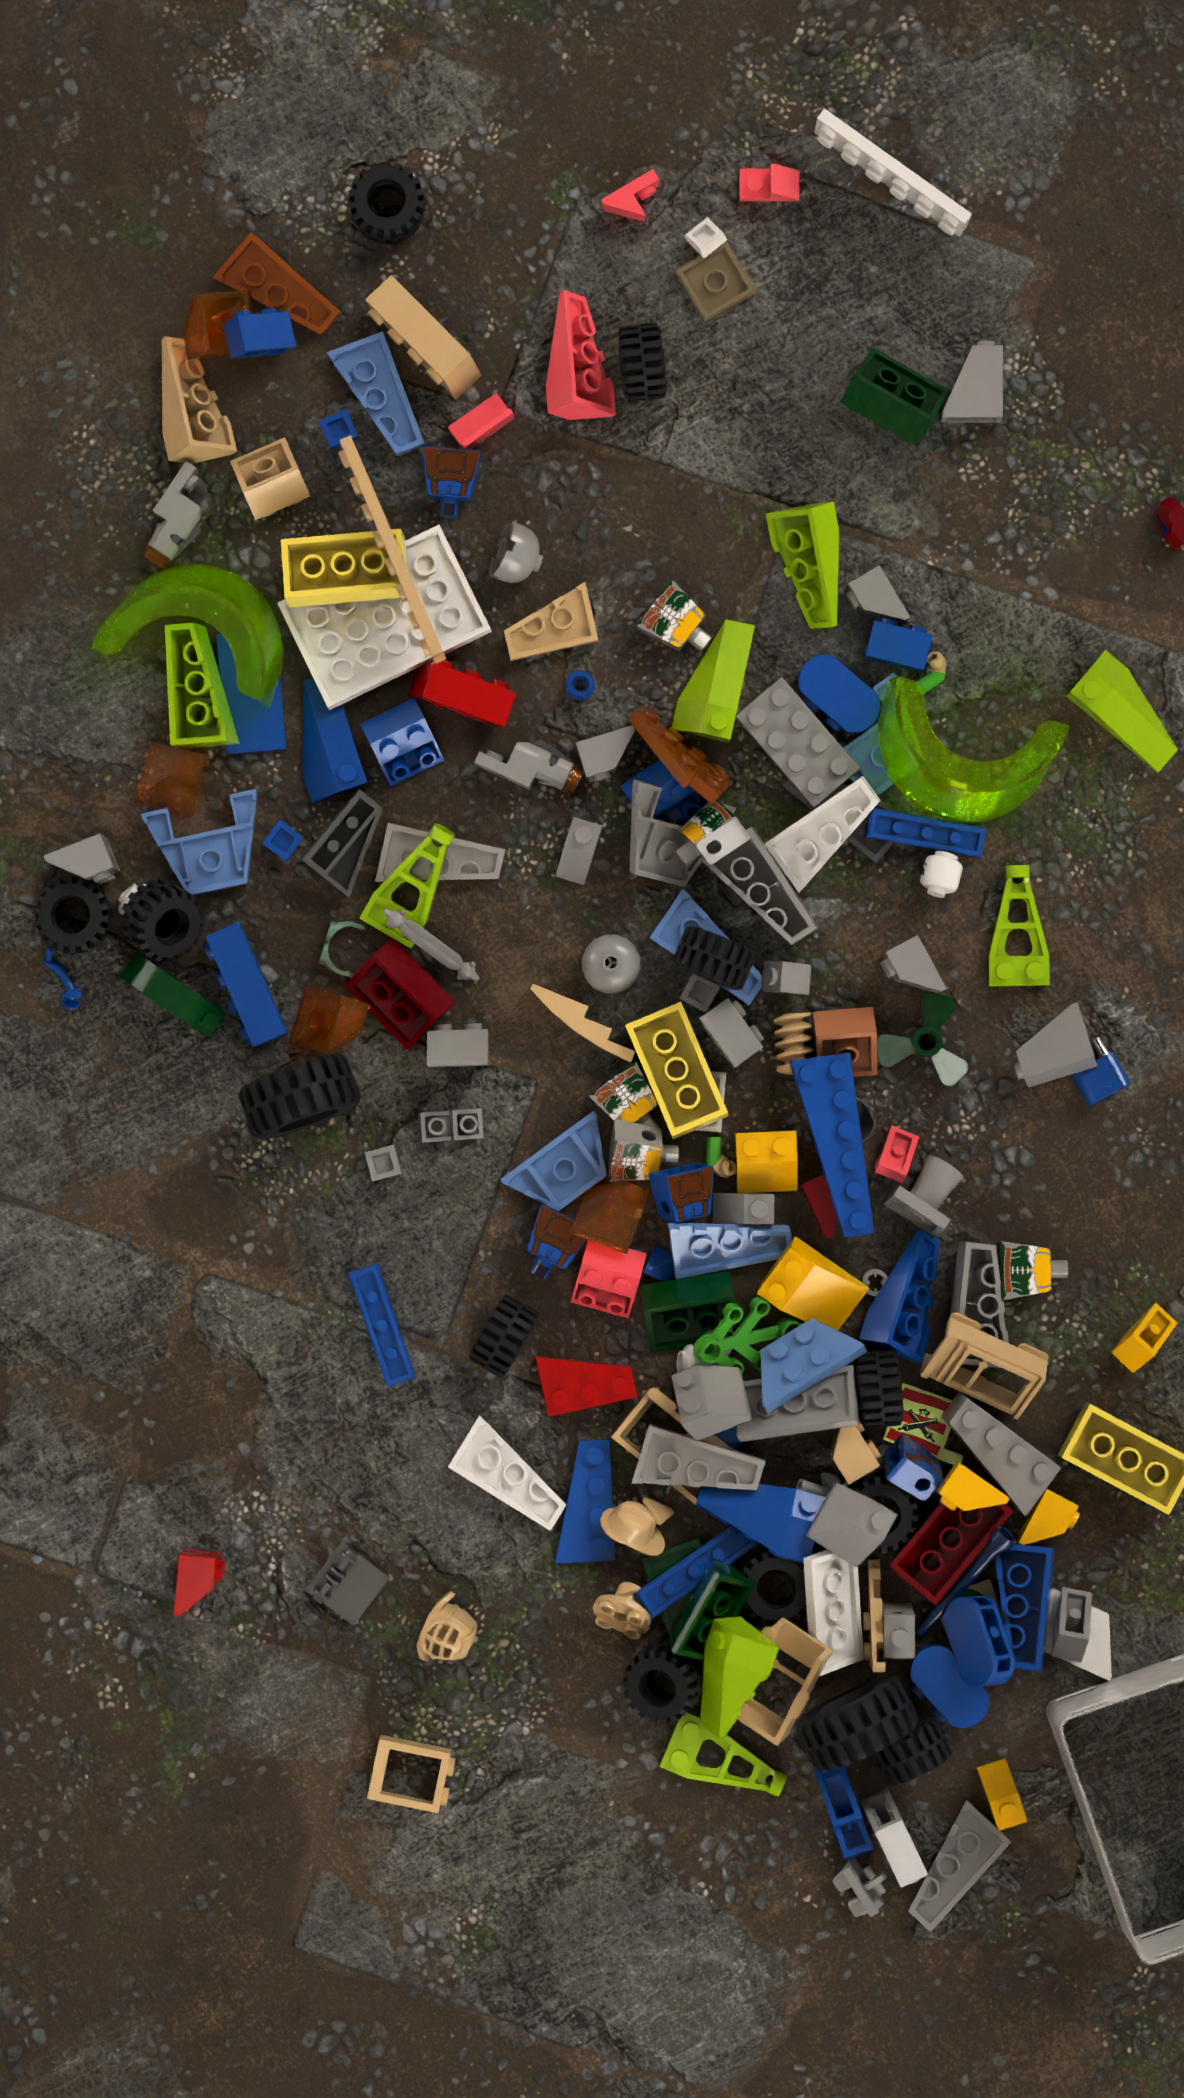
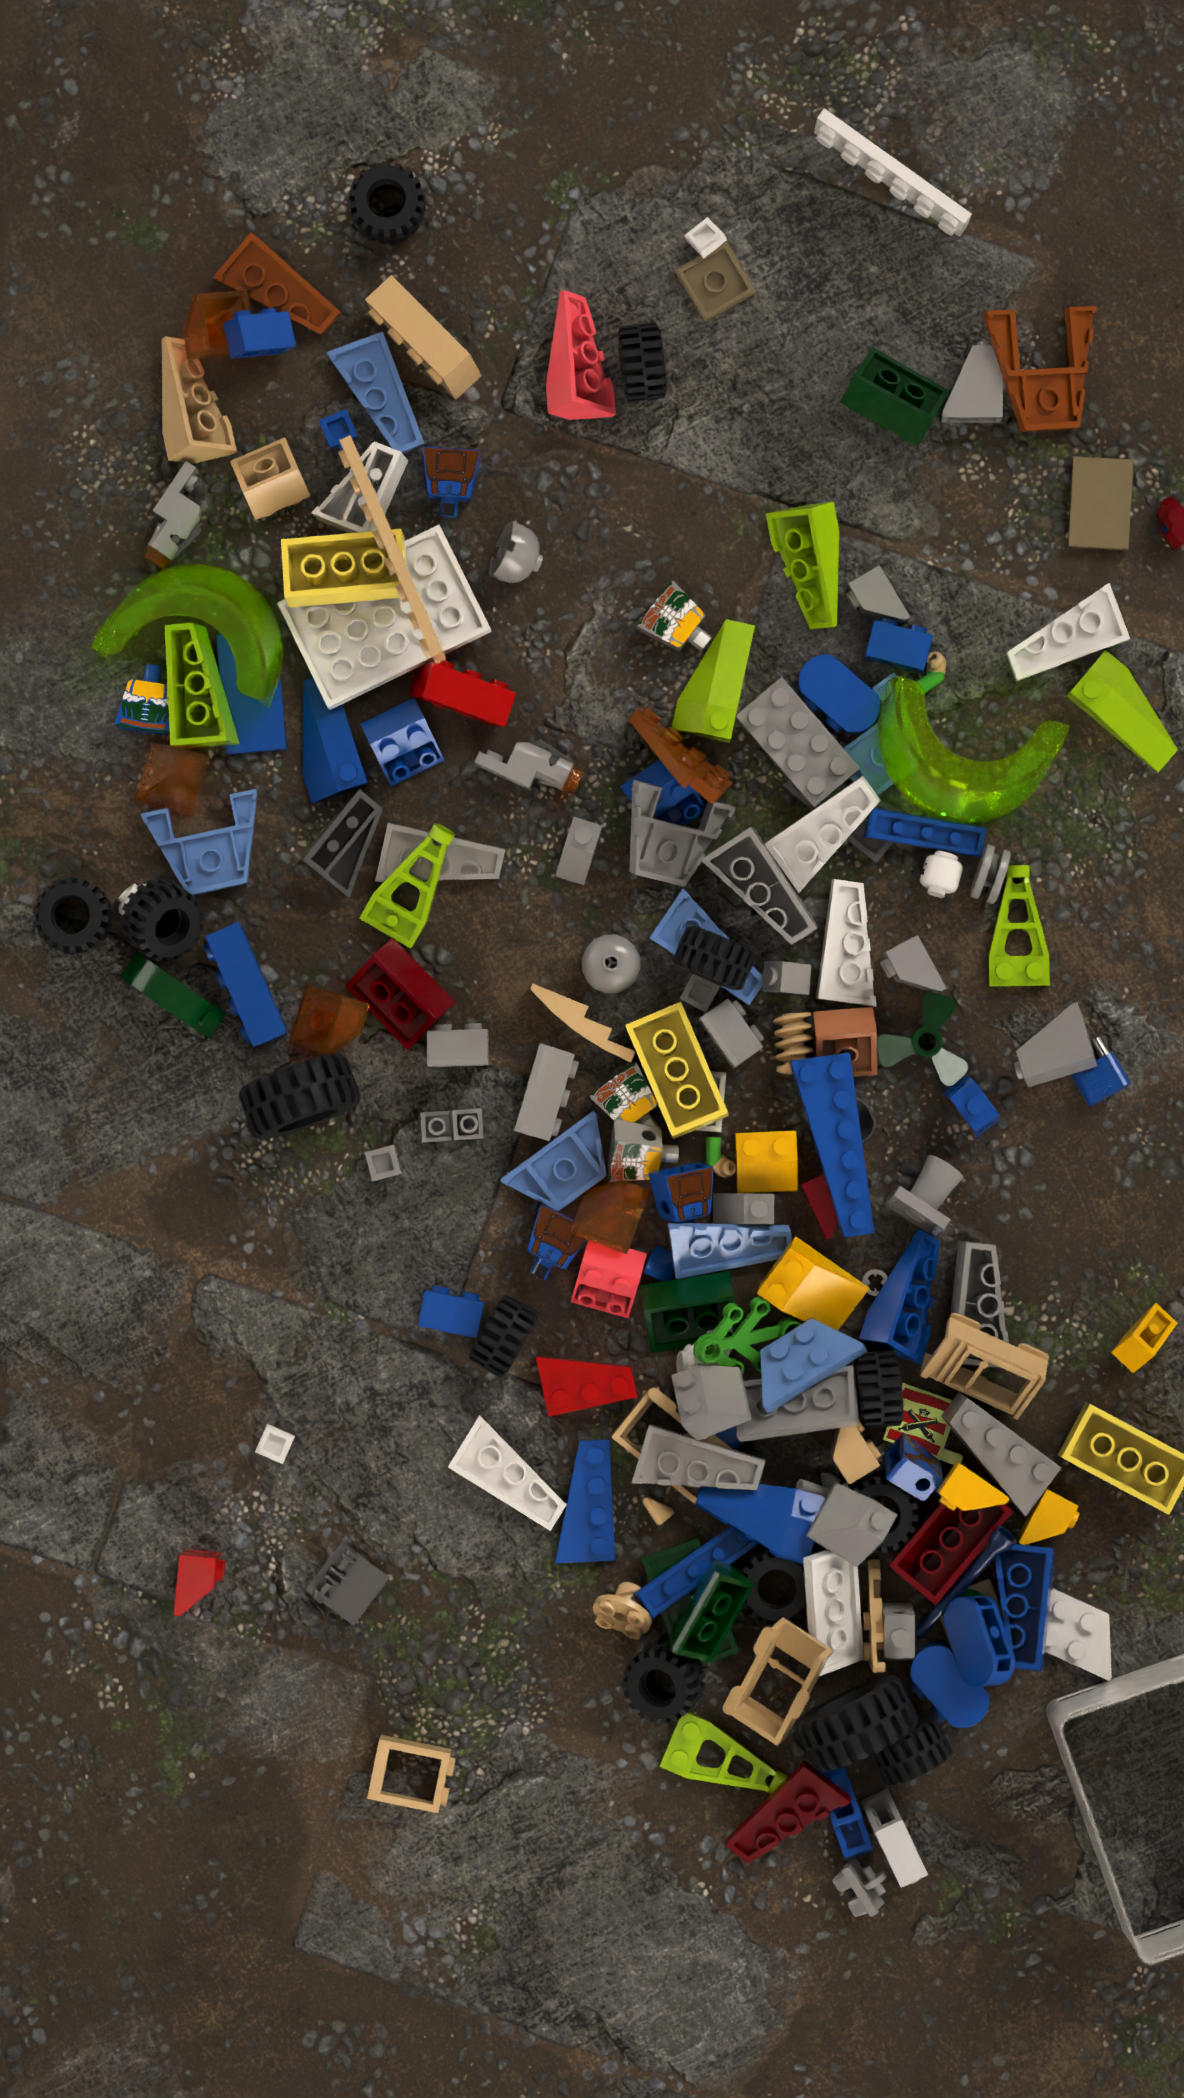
(69, 998): blue piece -> none
(88, 859): light grey slope -> none
(145, 704): none -> torso
(275, 1443): none -> white tile
(283, 840): blue plate -> none
(333, 928): sand green cap -> none
(343, 508): none -> white wedge
(382, 1325): blue tile -> none
(431, 944): light grey wheel -> none
(446, 1632): tan piece -> none
(451, 1312): none -> blue brick
(481, 422): coral panel -> none
(546, 1092): none -> light grey slope
(555, 627): tan wing -> none
(580, 676): blue plate -> none
(604, 752): light grey slope -> none
(624, 201): coral slope -> none
(633, 1526): tan piece -> none
(711, 834): light grey torso -> none
(734, 1665): lime wedge -> none
(770, 184): coral slope -> none
(793, 1805): none -> dark red wing
(845, 957): none -> white wing
(896, 1154): coral slope -> none
(960, 1862): light grey wing -> none
(971, 1106): none -> blue torso
(990, 873): none -> light grey head
(1001, 1794): yellow slope -> none
(1027, 1269): torso -> none
(1044, 396): none -> dark orange wing
(1072, 1624): light grey slope -> none
(1073, 635): none -> white wing
(1100, 503): none -> dark tan tile

